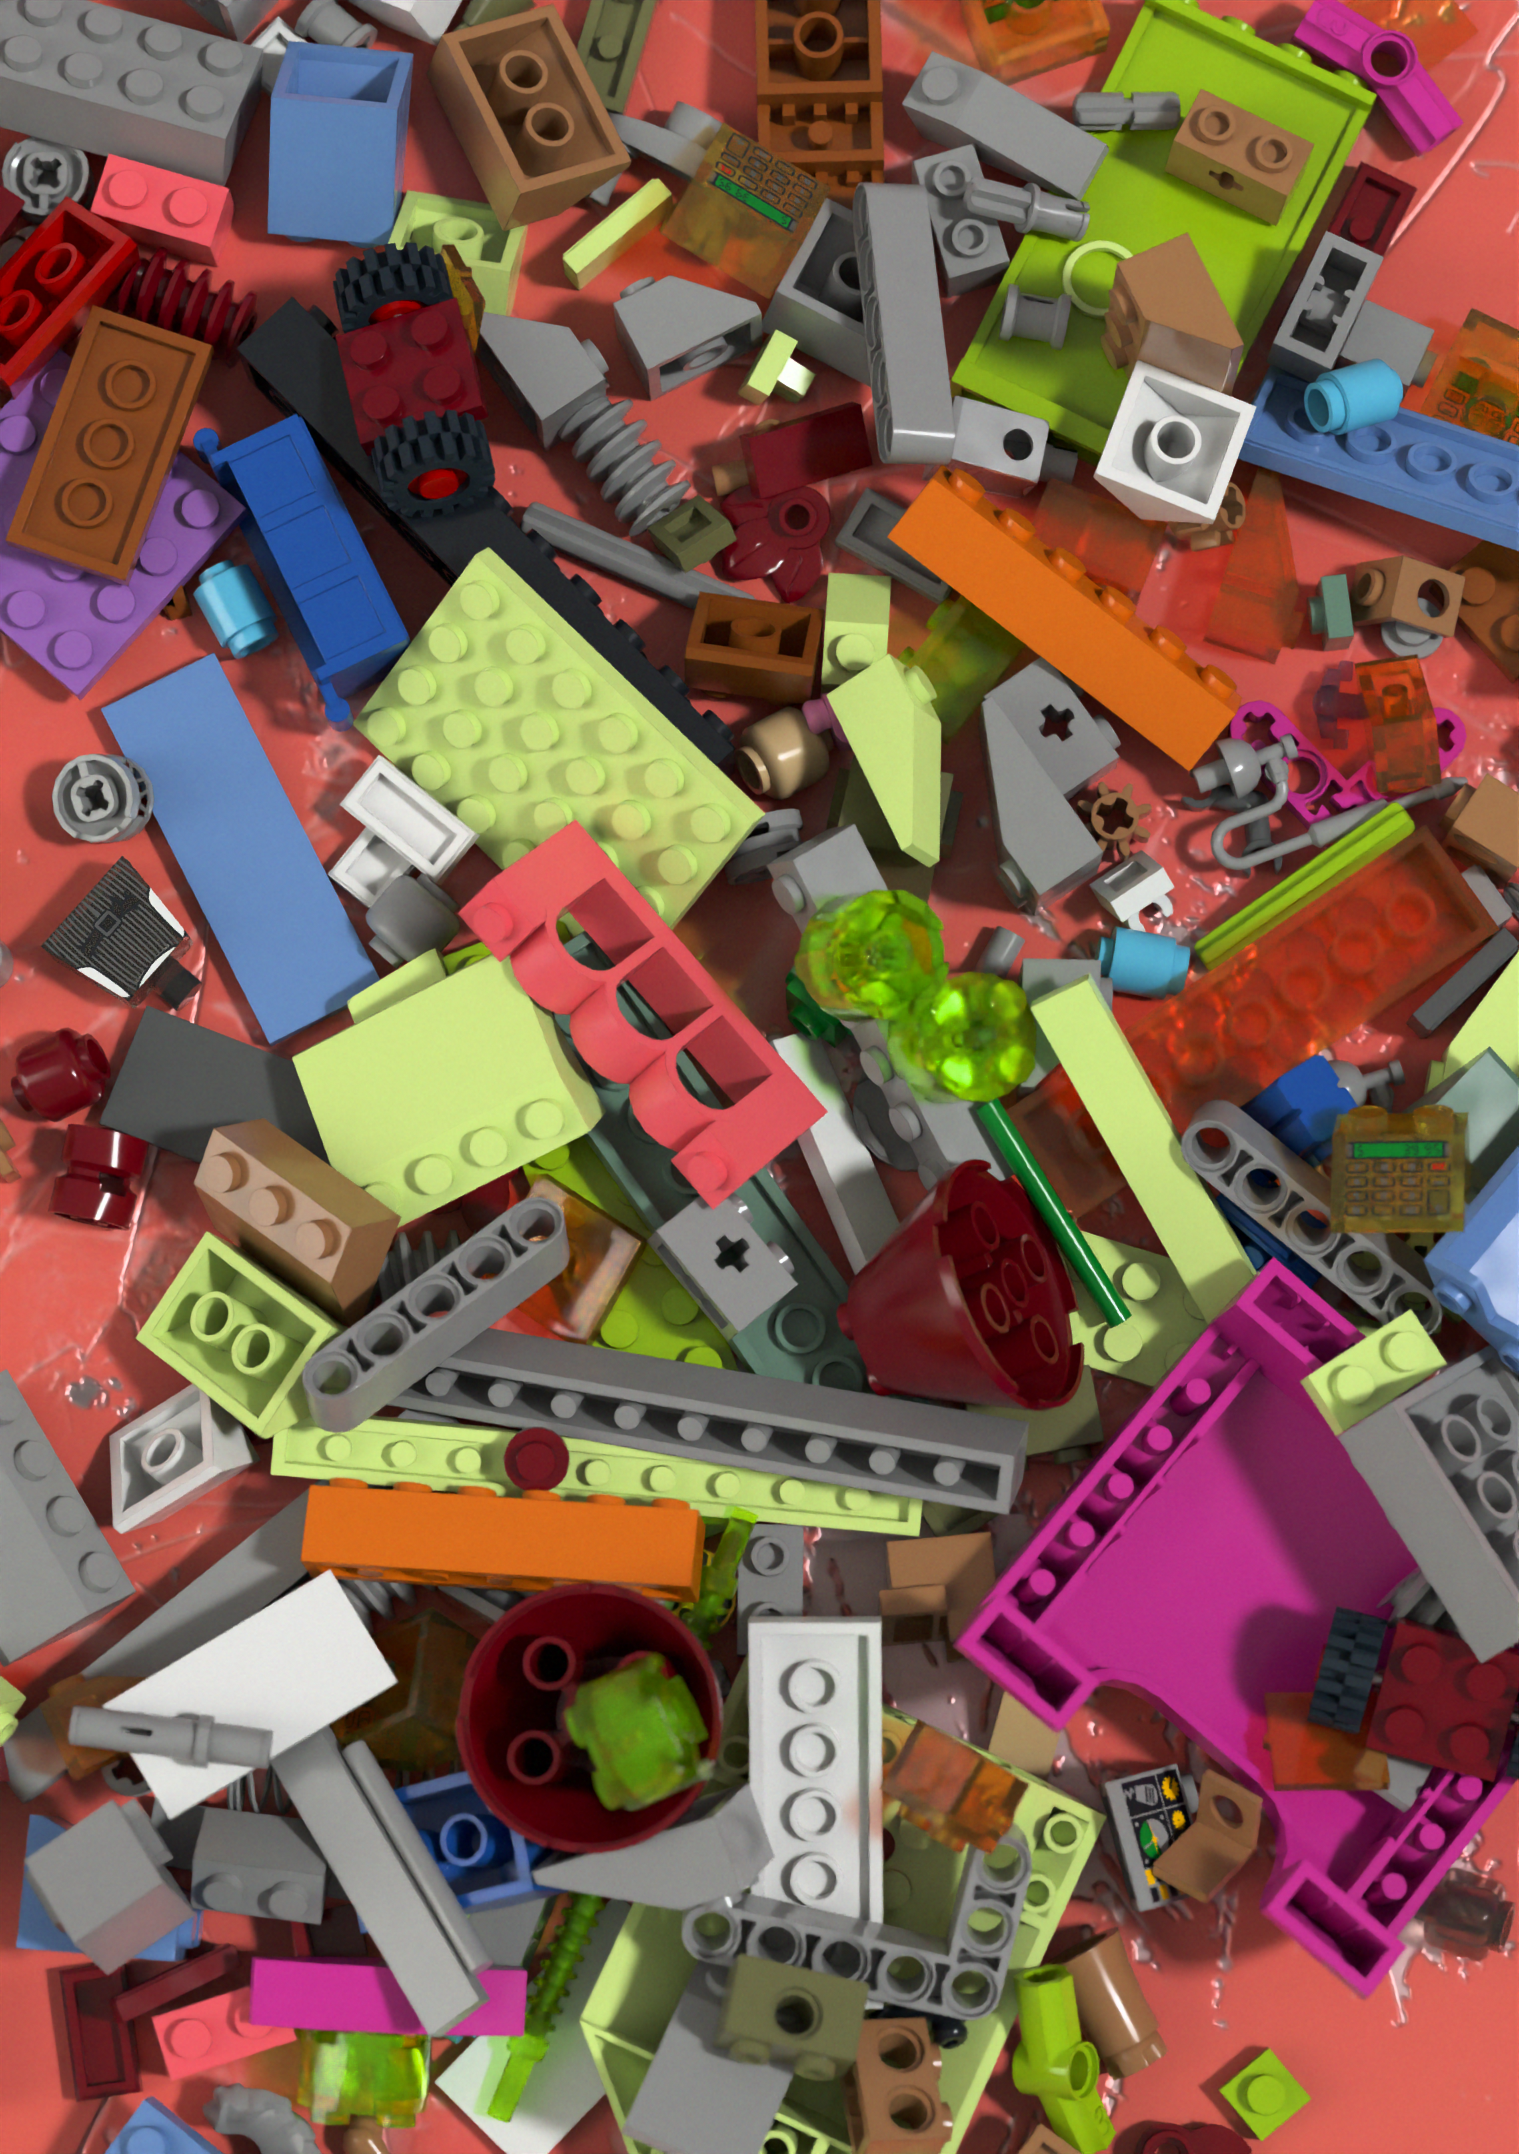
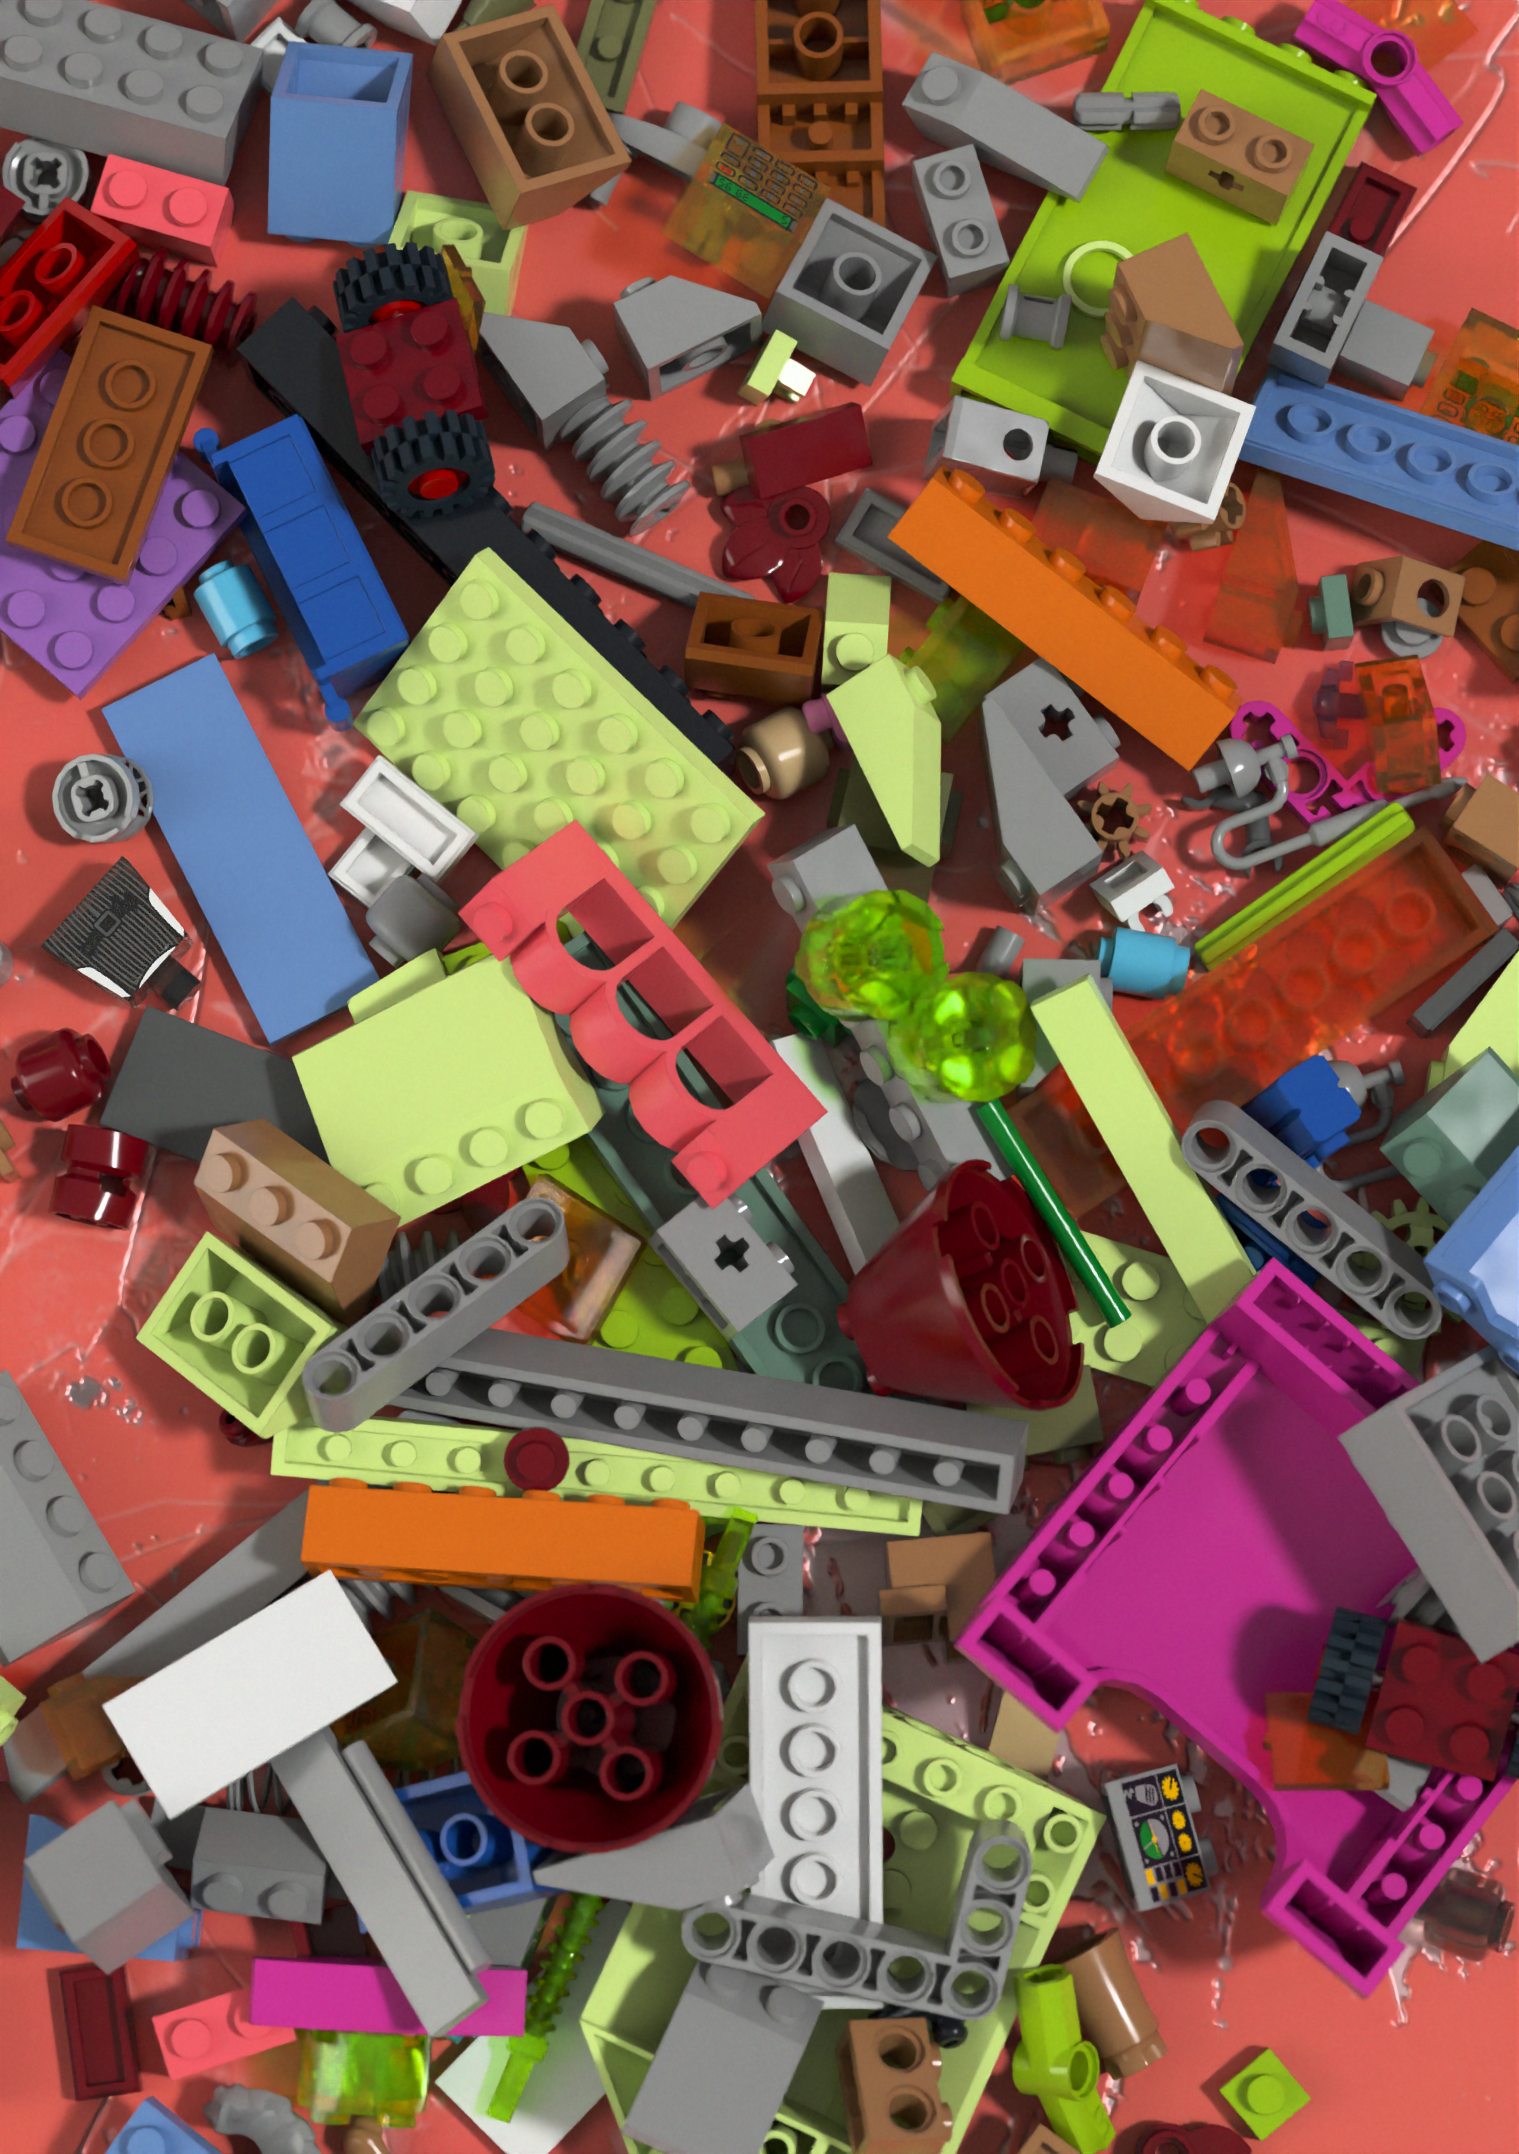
(171, 1737): light grey pin -> none
(174, 1458): white slope -> none
(174, 1982): dark red tile -> none
(617, 233): yellowish green tile -> none
(639, 1734): clear neon green brick -> none
(692, 534): olive plate -> none
(769, 840): light grey wheel -> none
(827, 2003): olive brick -> none
(903, 324): light grey beam -> none
(953, 1790): clear orange brick -> none
(1027, 208): light grey axle -> none
(1213, 1845): medium nougat bracket -> none
(1353, 397): medium azure brick -> none
(1373, 1372): yellowish green plate -> none
(1400, 1170): clear yellow slope -> none

